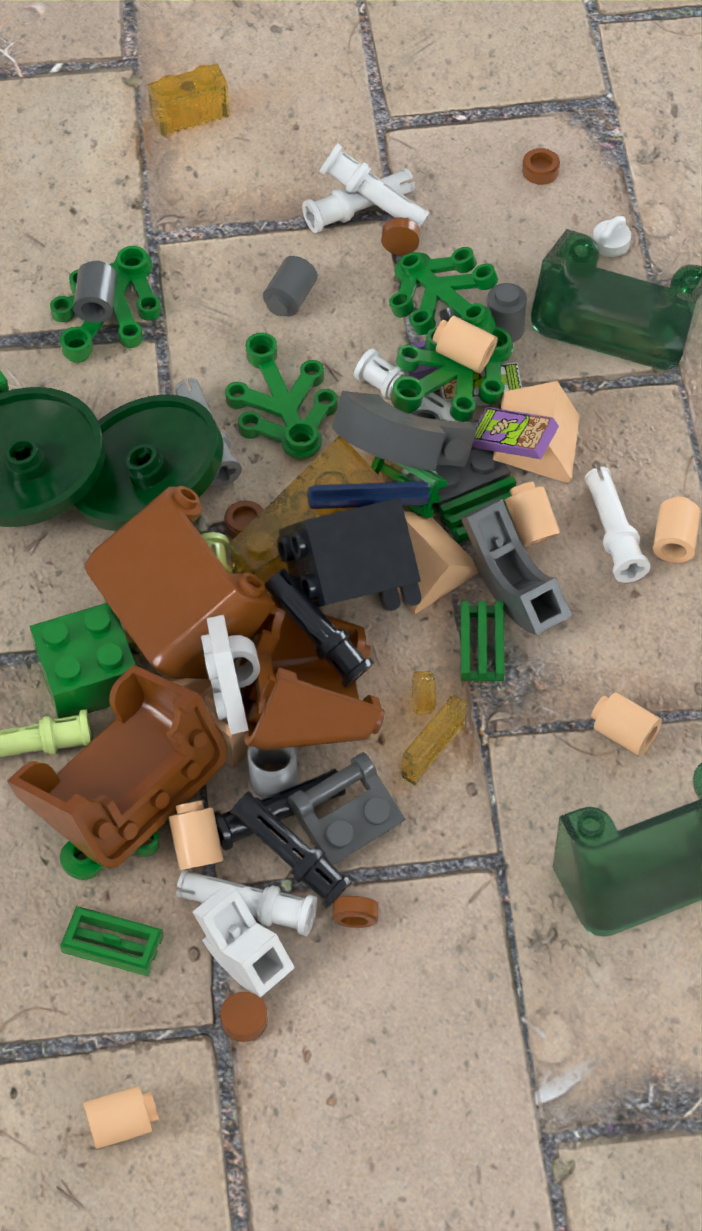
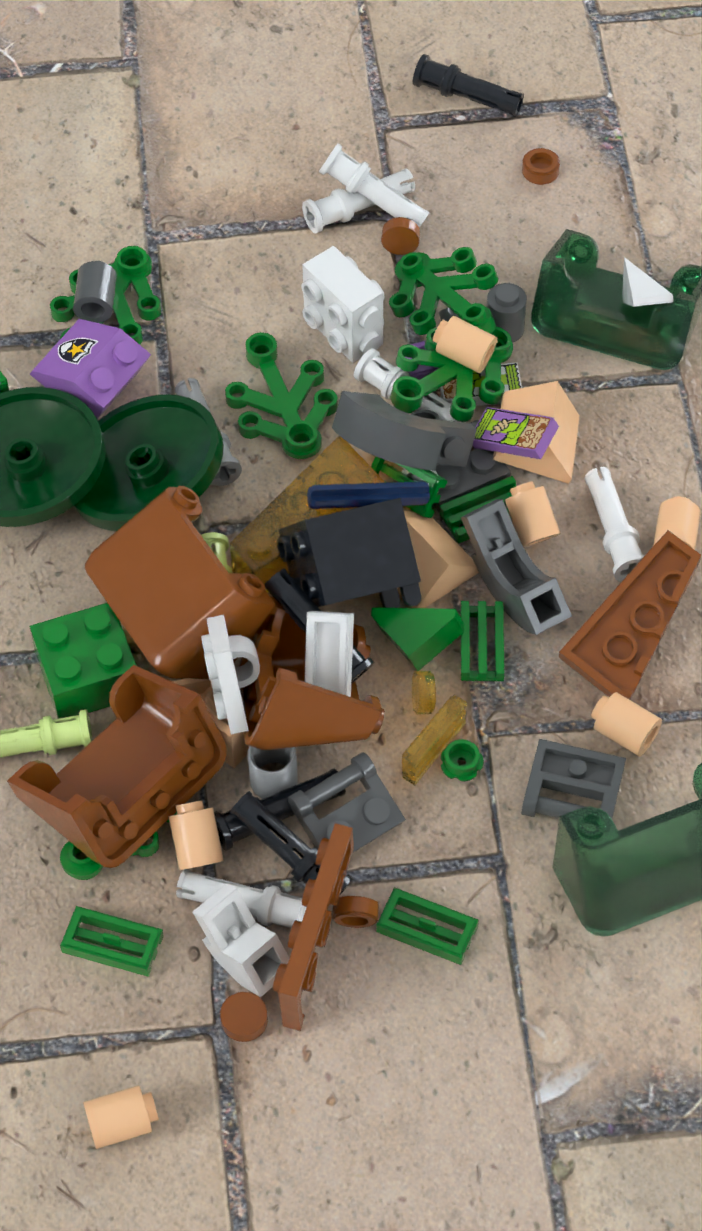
(92, 364): none -> medium lavender slope
(189, 99): clear yellow brick -> none
(240, 515): dark orange tile -> none
(290, 286): dark grey brick -> none
(314, 929): none -> dark orange wing
(329, 650): none -> white tile
(343, 303): none -> white brick
(419, 631): none -> green slope
(420, 940): none -> green tile
(452, 81): none -> black pin
(461, 750): none -> green plate
(572, 772): none -> dark grey plate
(612, 237): white tile -> none
(628, 626): none -> dark orange wing
(641, 289): none -> white slope

